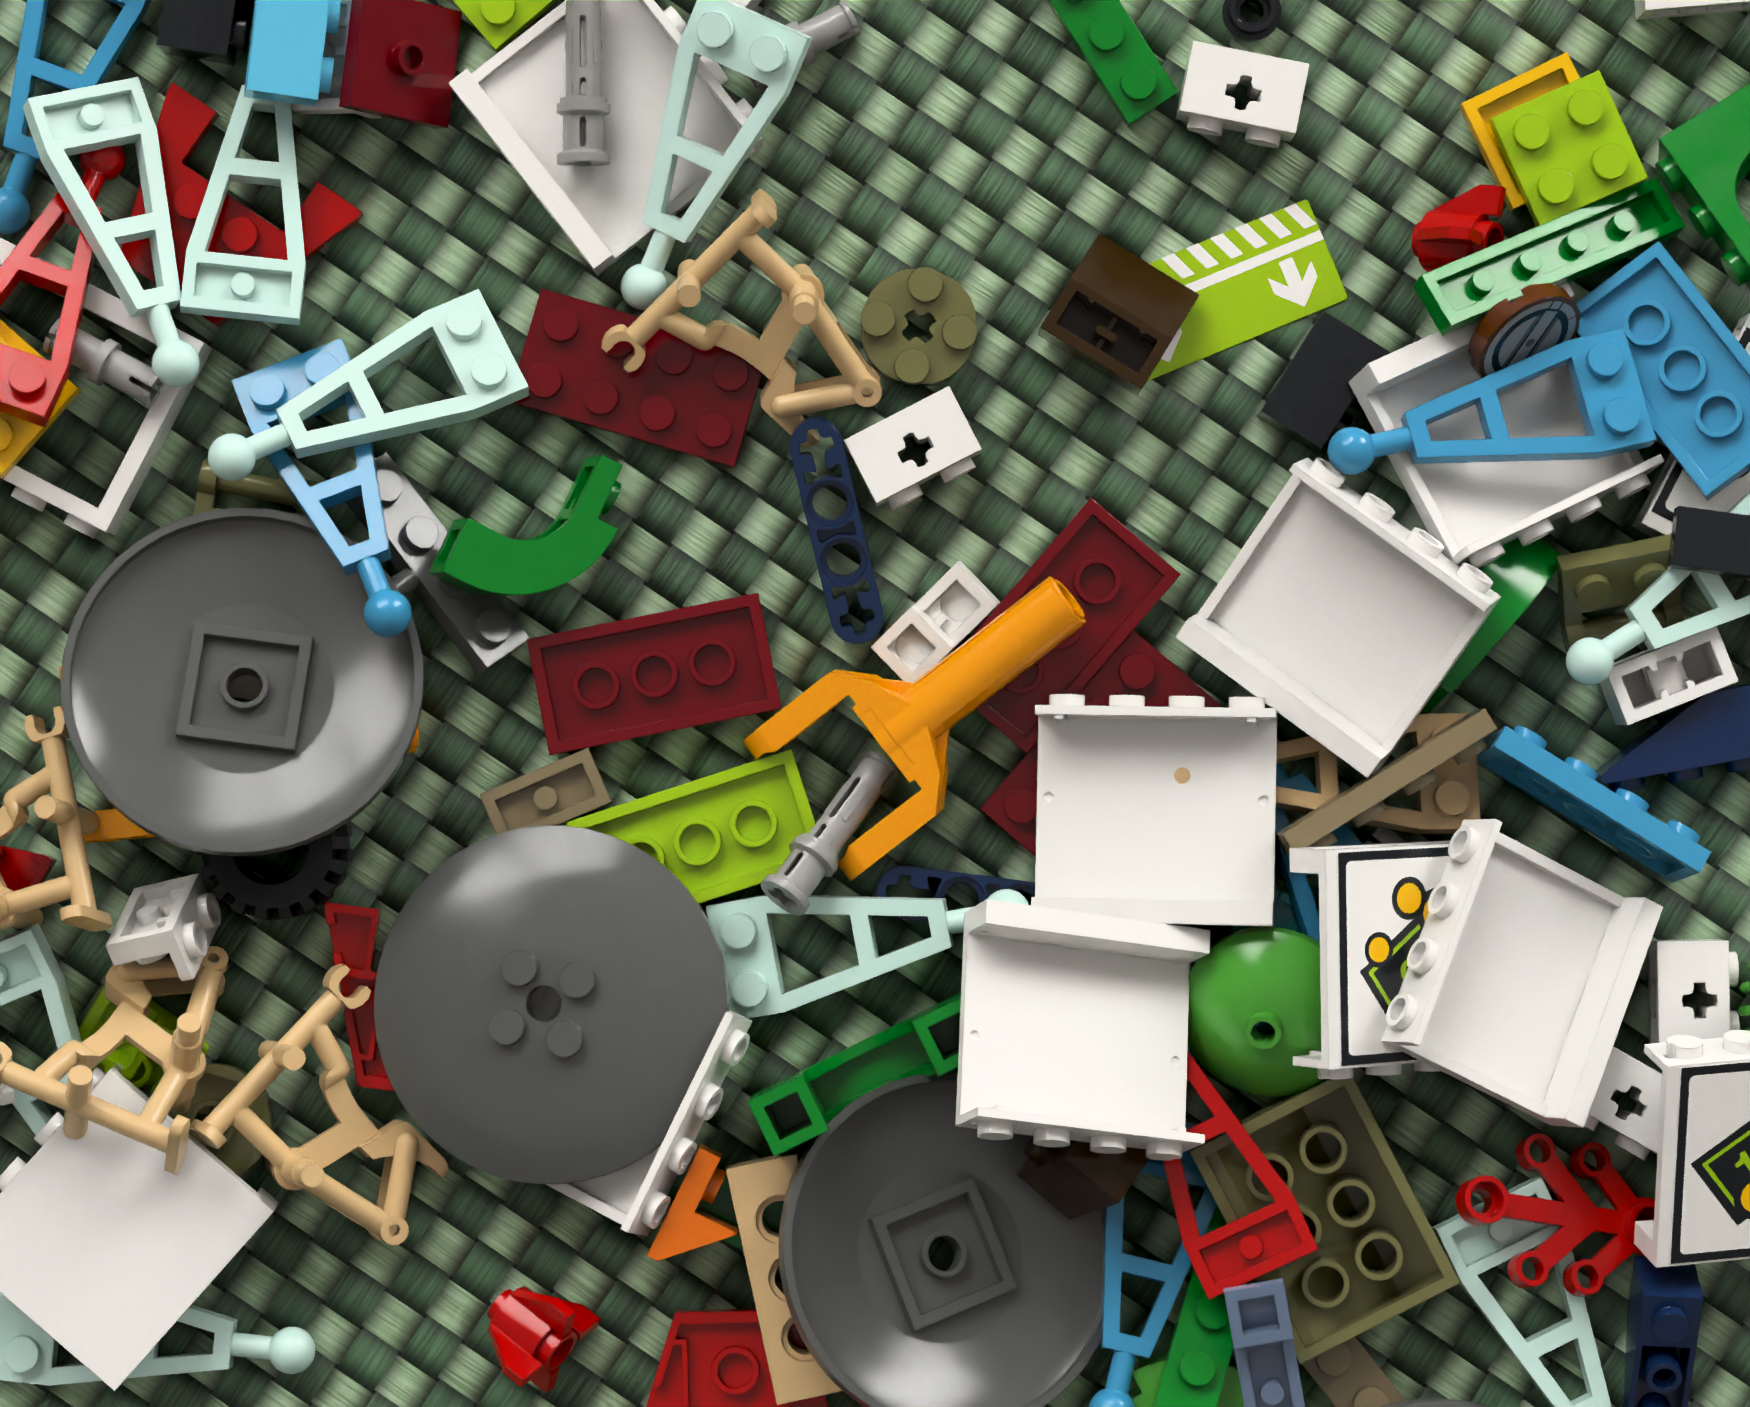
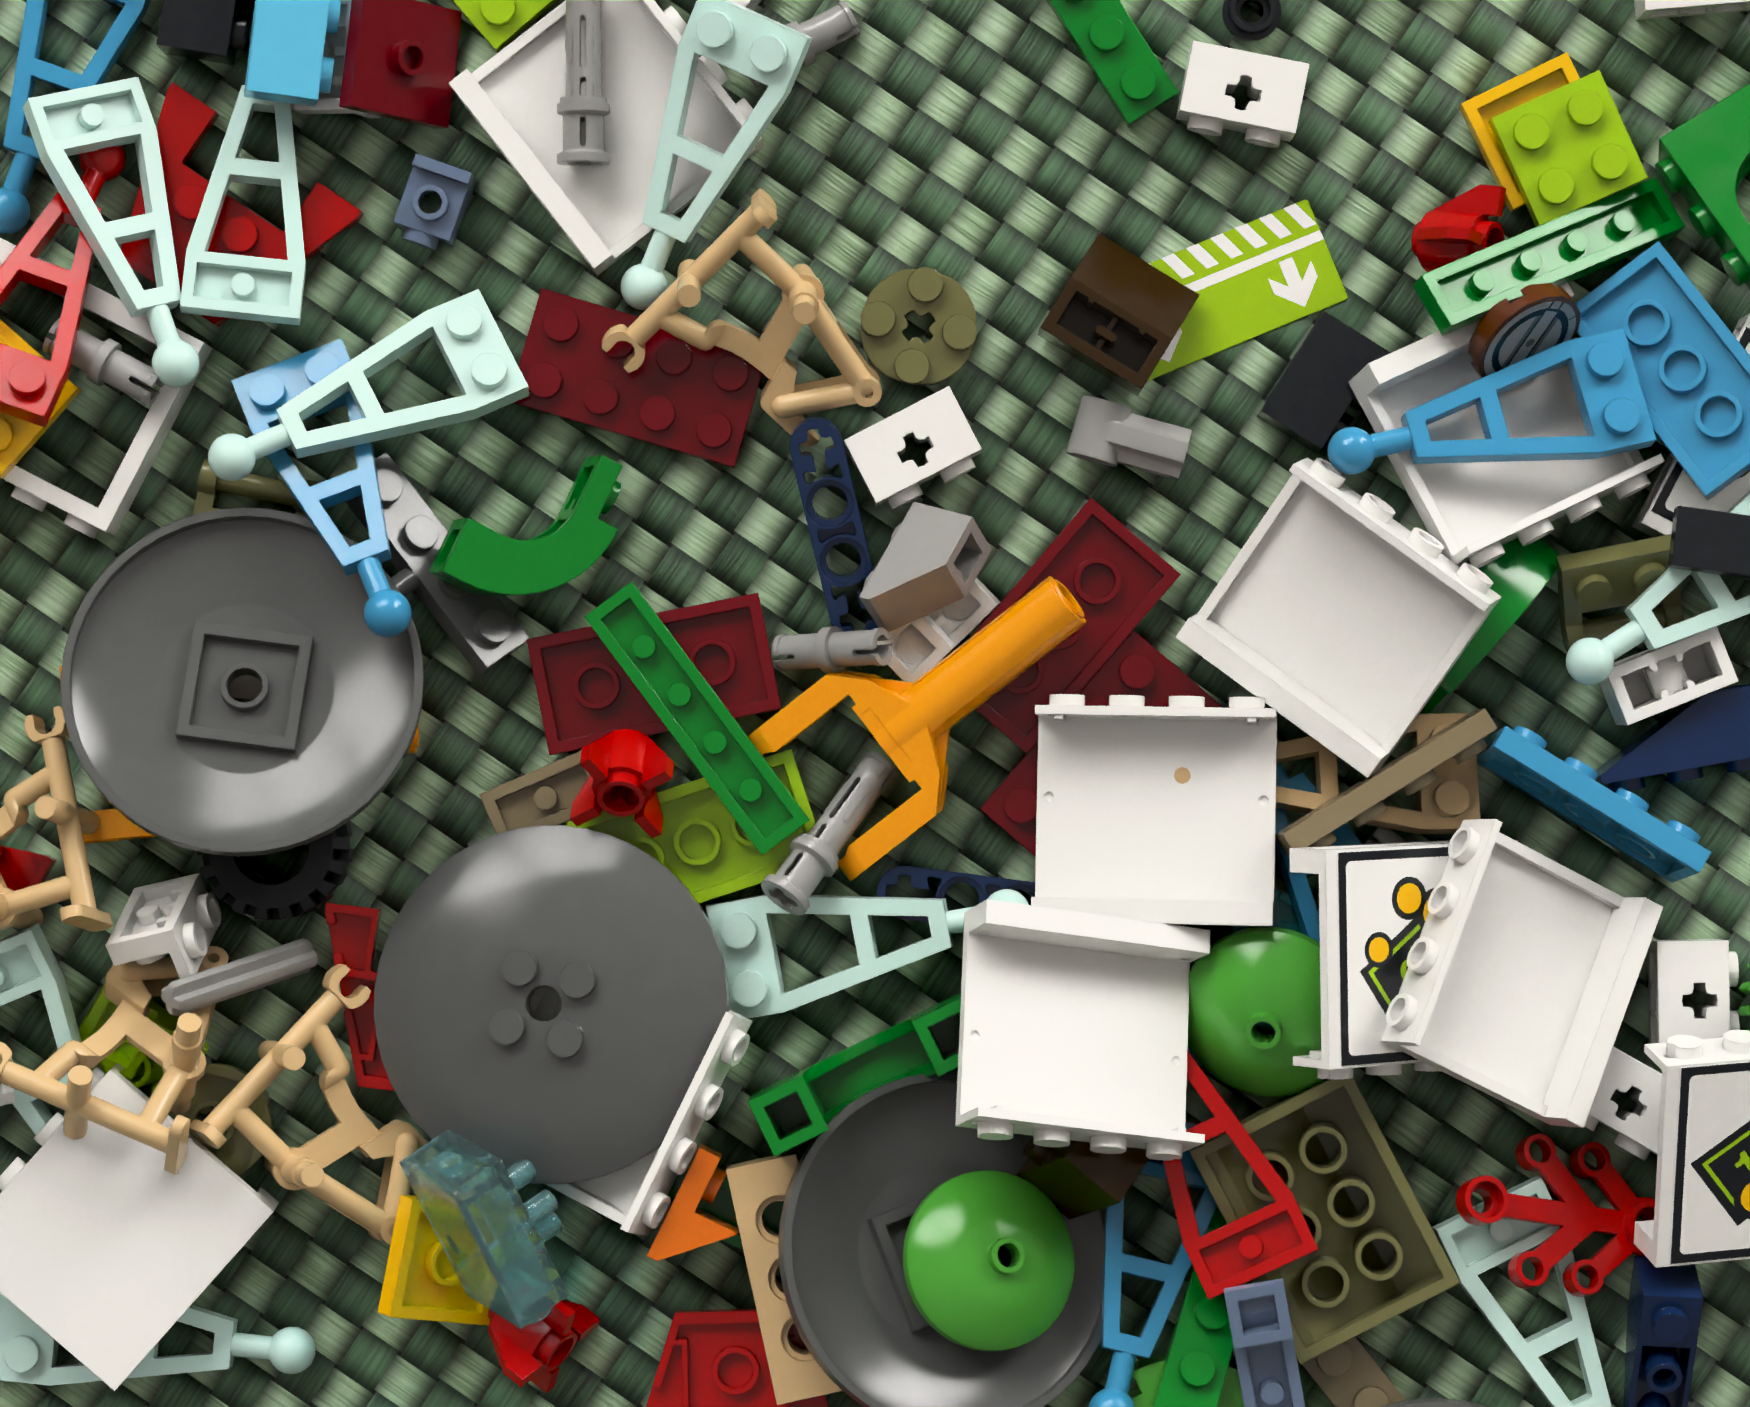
(239, 977): none -> light grey axle
(419, 1275): none -> yellow plate
(454, 188): none -> sand blue brick
(487, 1228): none -> clear light blue piece
(623, 779): none -> red brick
(697, 718): none -> green plate
(832, 649): none -> light grey pin
(925, 566): none -> light grey slope
(956, 1267): none -> bright green dish
(1113, 435): none -> light grey piece

